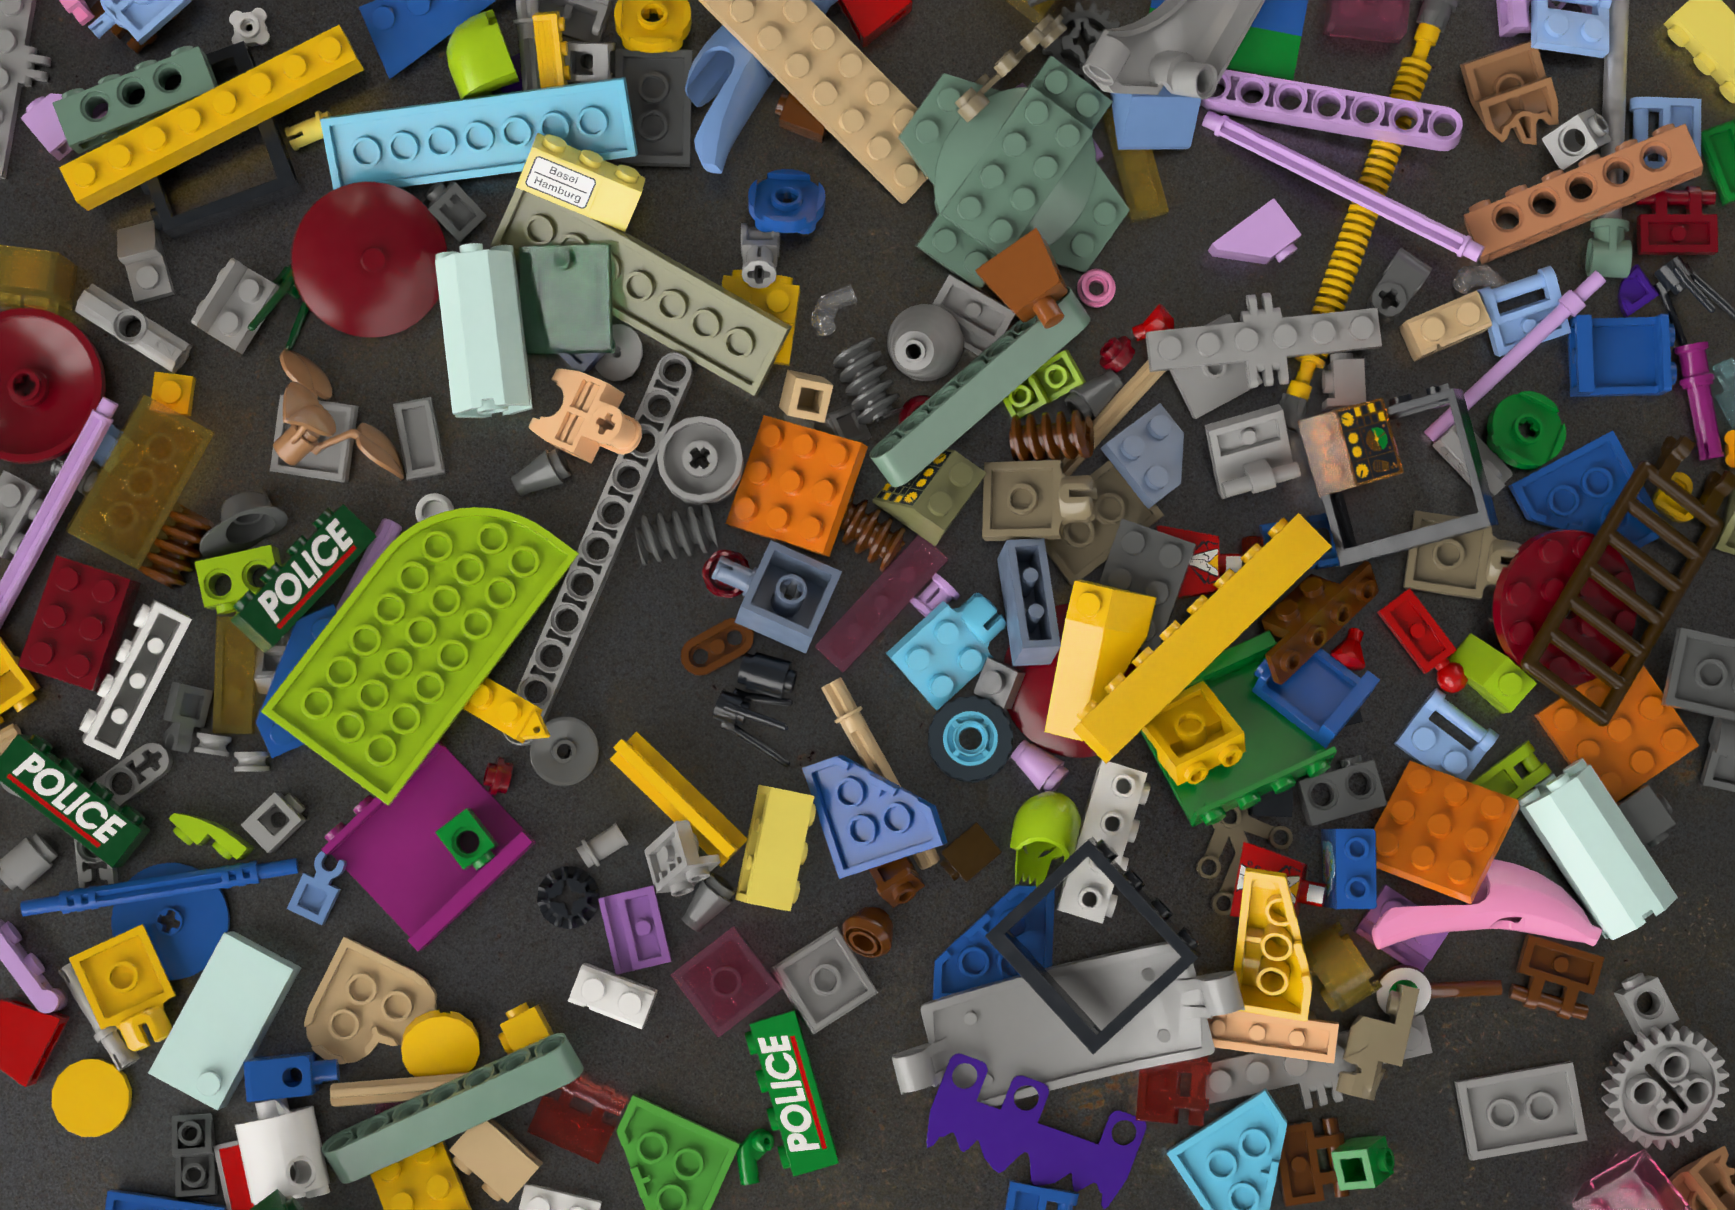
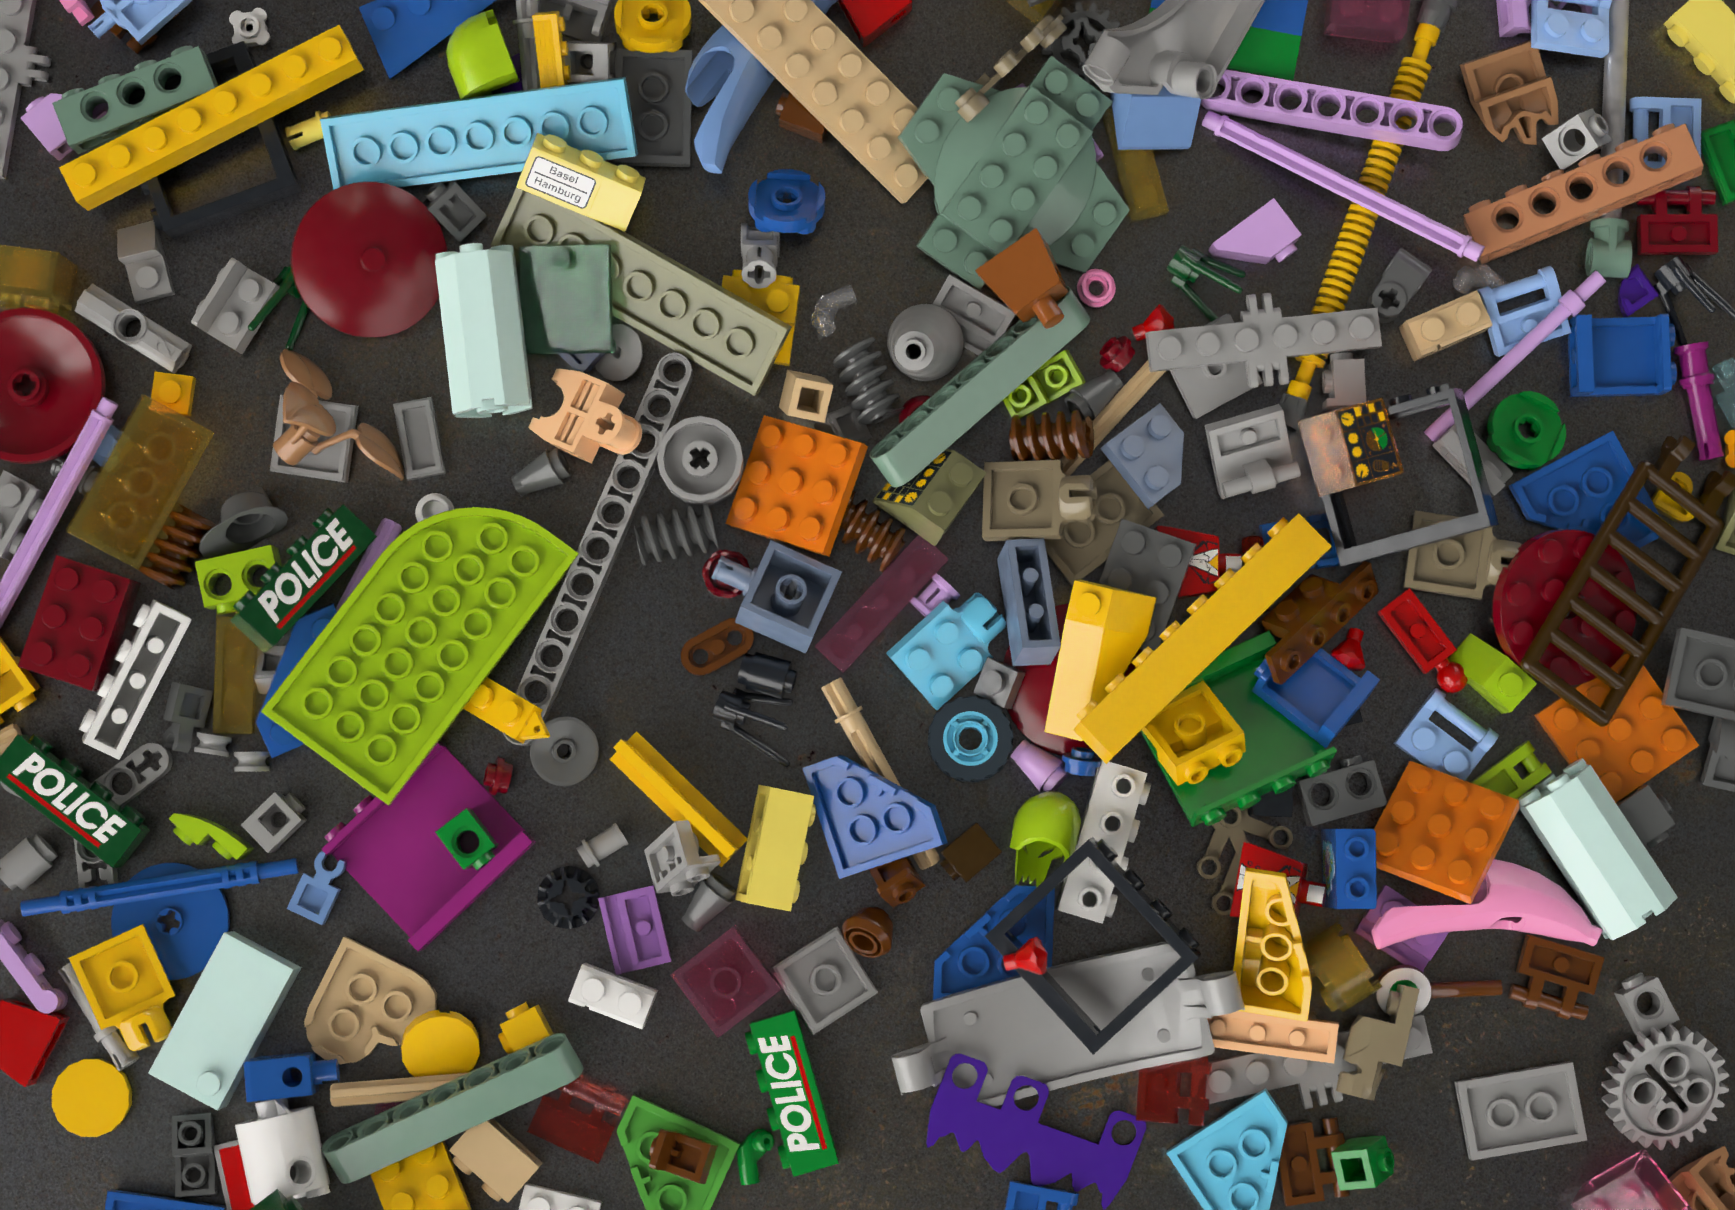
(682, 1155): none -> reddish brown bracket
(1029, 957): none -> red rock
(1081, 761): none -> blue plate
(1190, 264): none -> dark green plant

